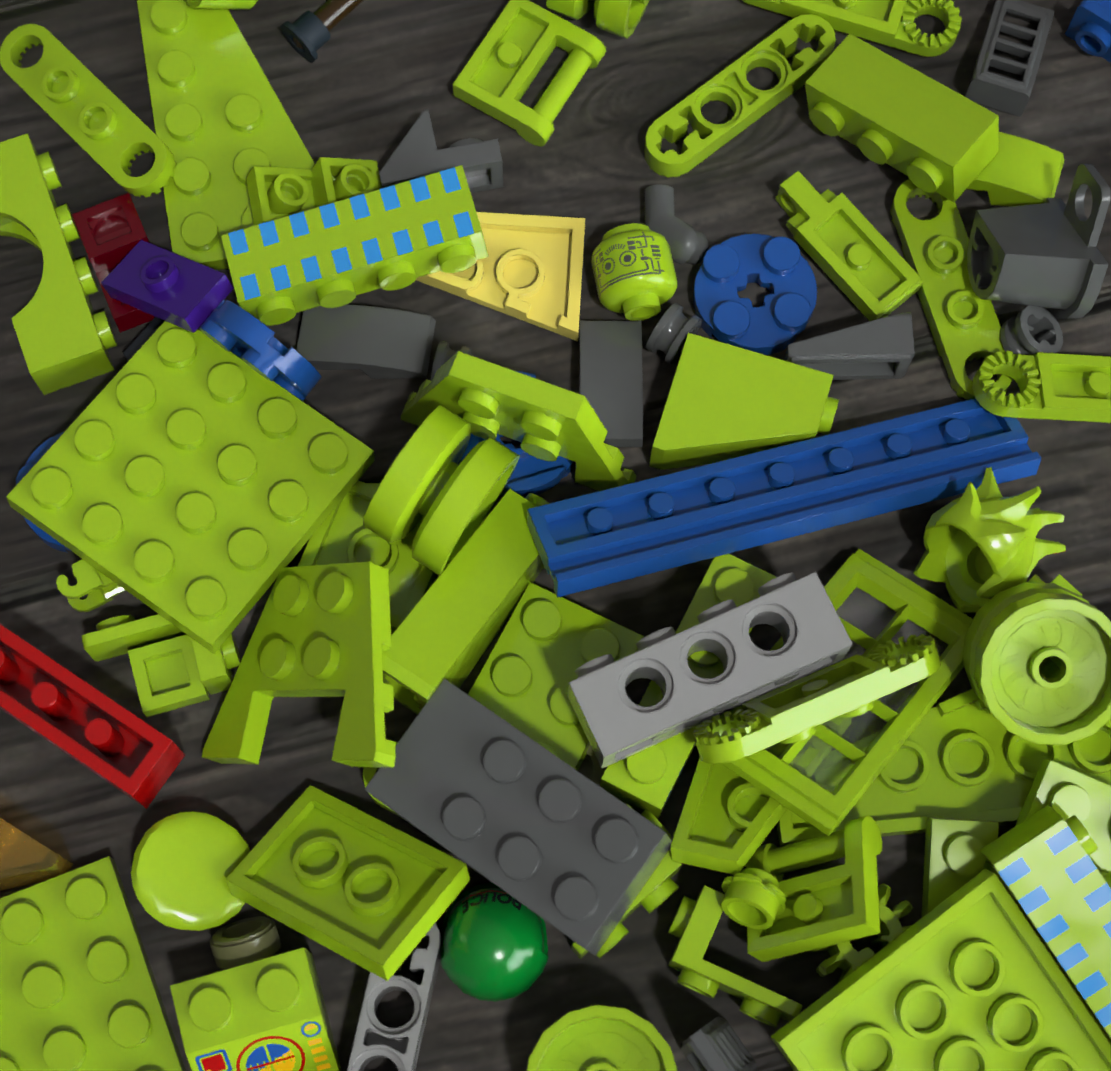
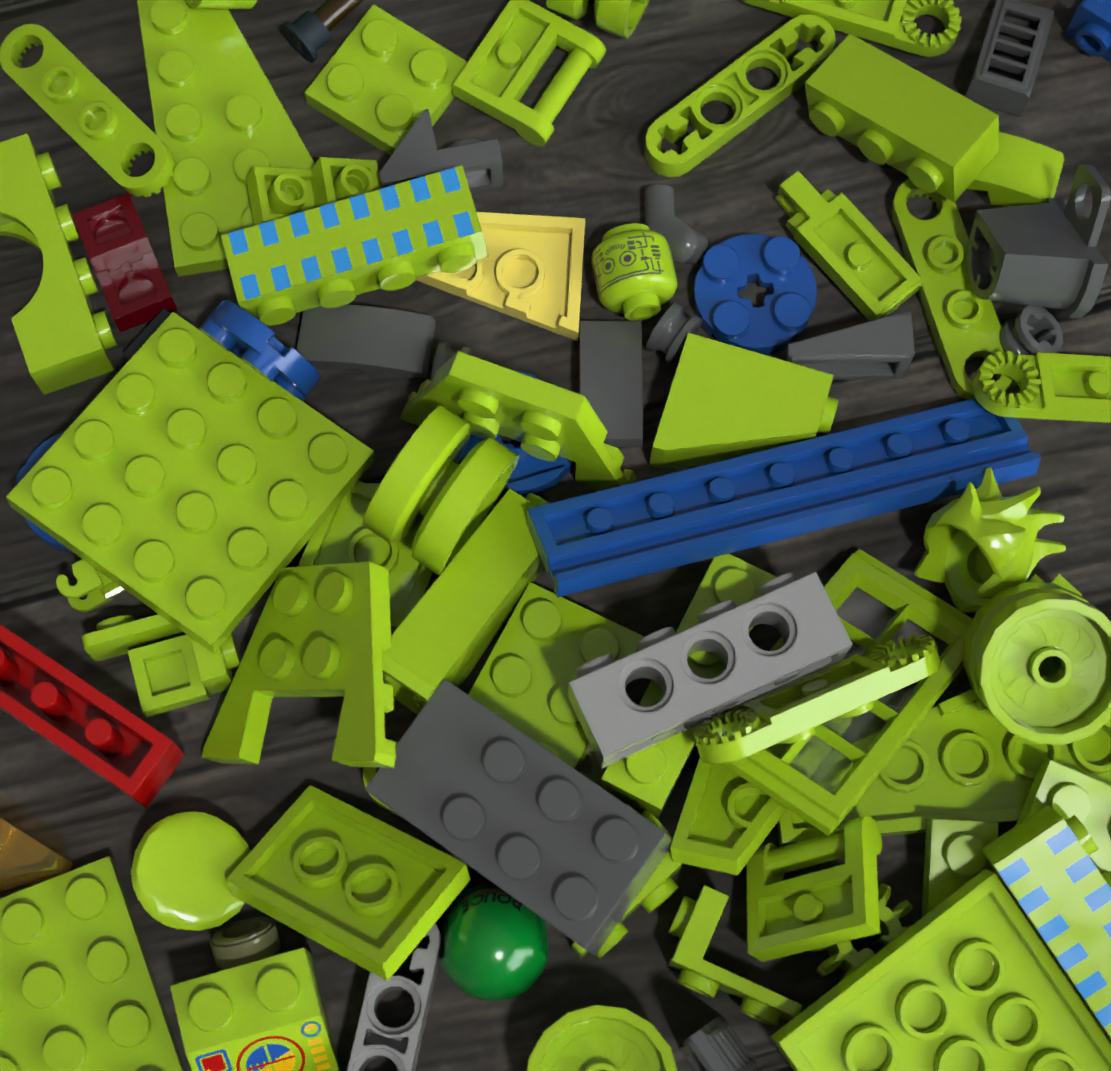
(167, 286): dark purple plate -> none
(385, 80): none -> lime plate
(753, 898): lime plate -> none

